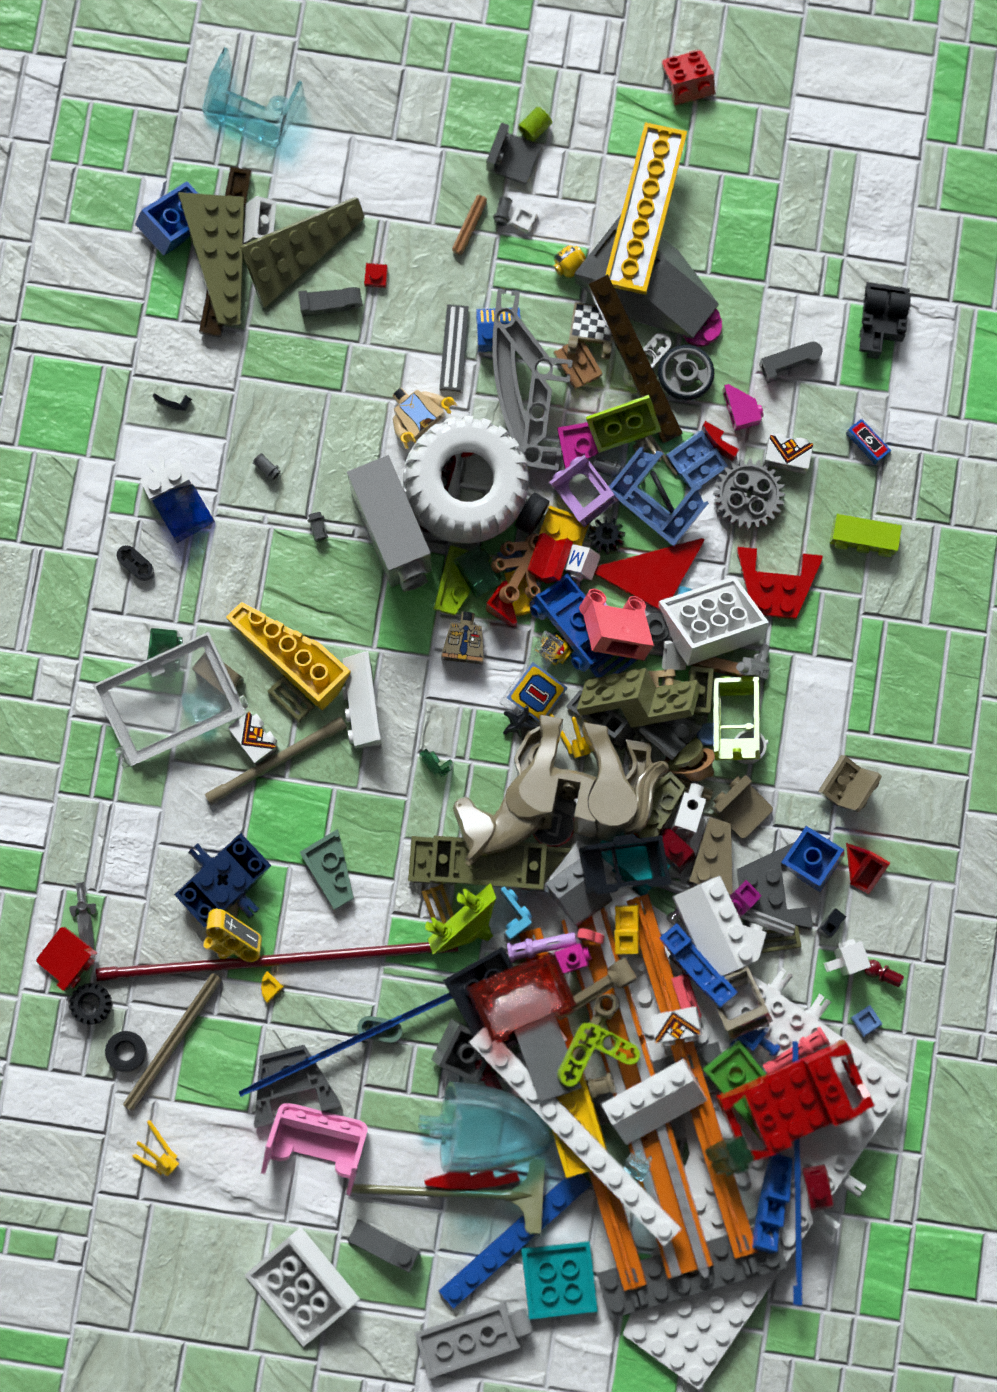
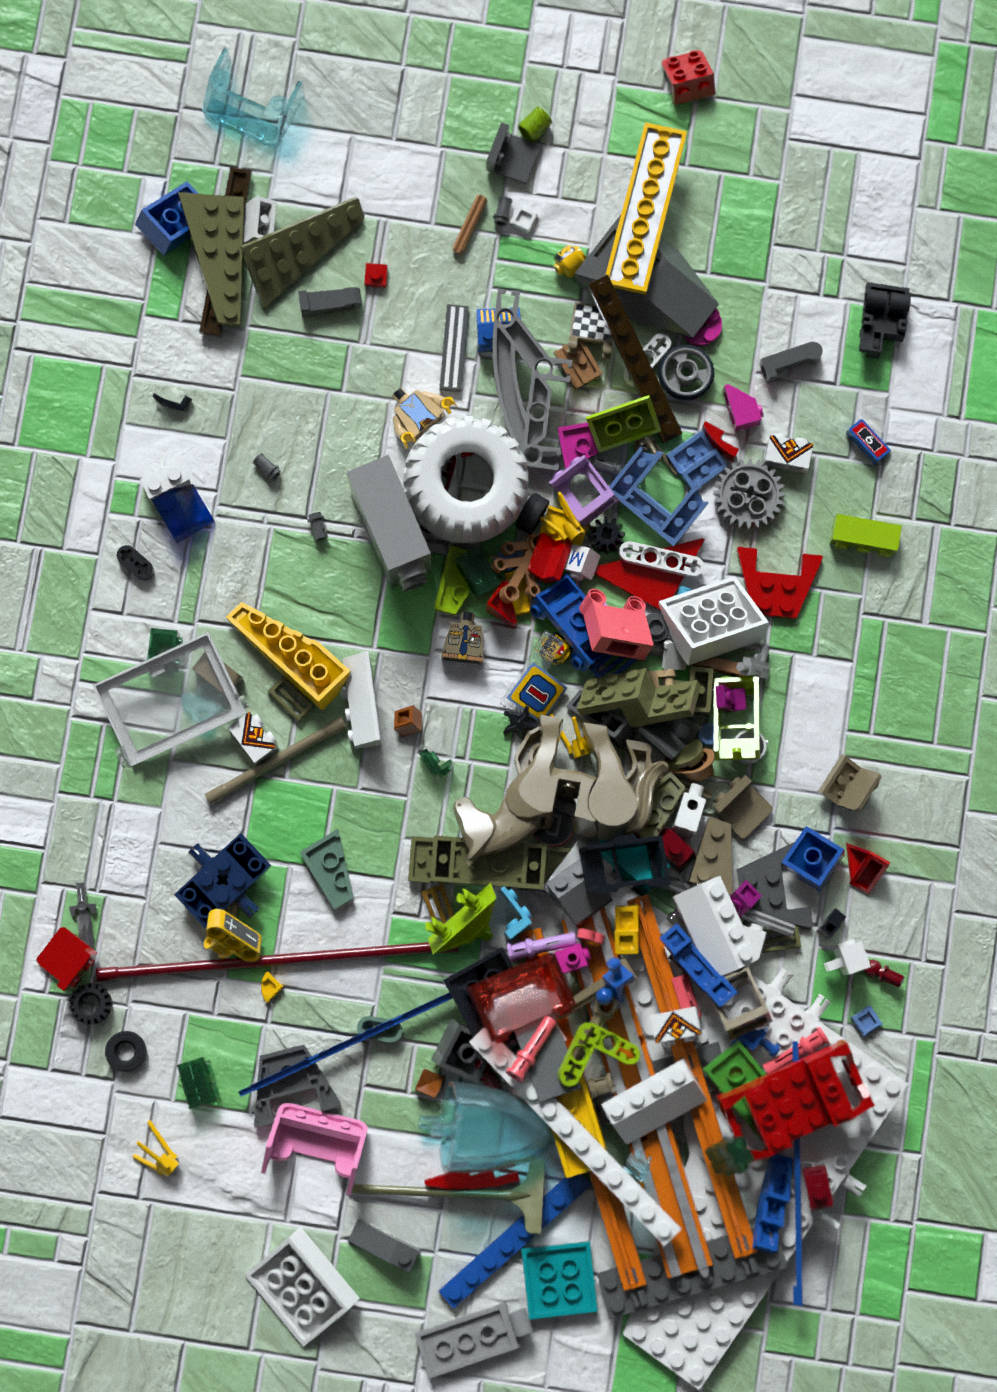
(172, 1042): dark tan axle -> none
(198, 1082): none -> clear green brick
(408, 721): none -> dark orange slope
(429, 1083): none -> dark orange slope
(523, 1056): none -> coral pin
(572, 528): none -> yellow plant
(614, 982): none -> blue piece
(660, 563): none -> white beam
(662, 491): black tyre -> none
(730, 699): none -> magenta bracket

